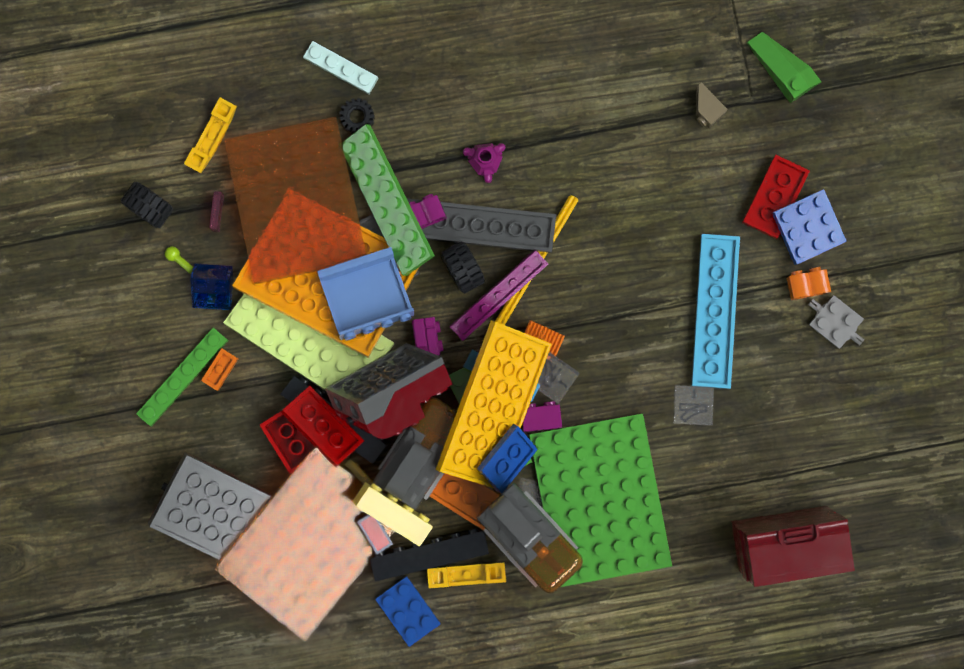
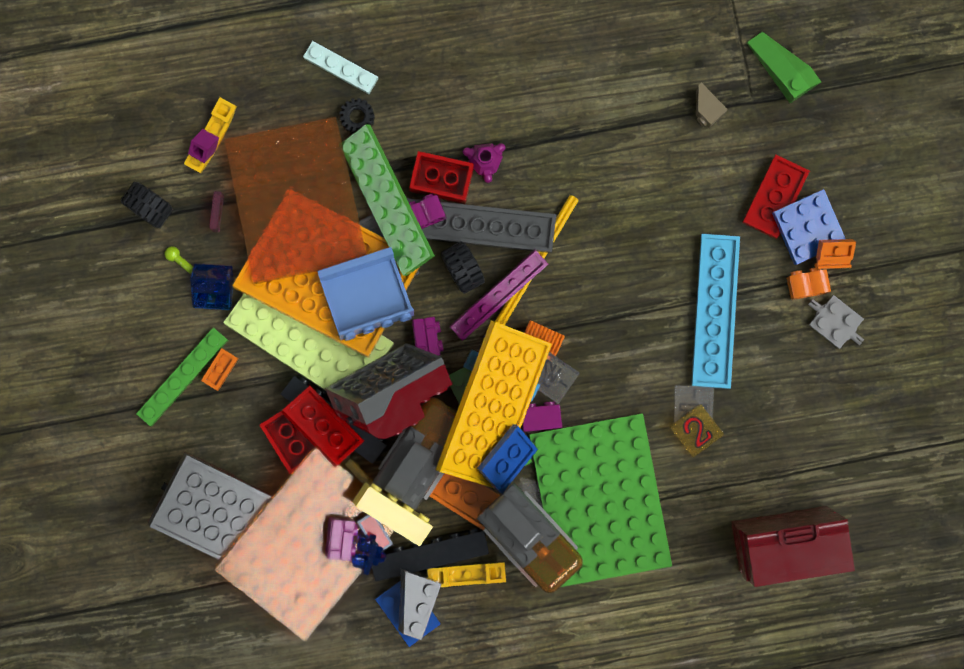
(203, 145): none -> magenta brick
(340, 539): none -> brick
(372, 554): none -> clear blue hips
(416, 603): none -> wedge
(441, 177): none -> red brick
(697, 430): none -> clear yellow tile
(835, 253): none -> orange plate

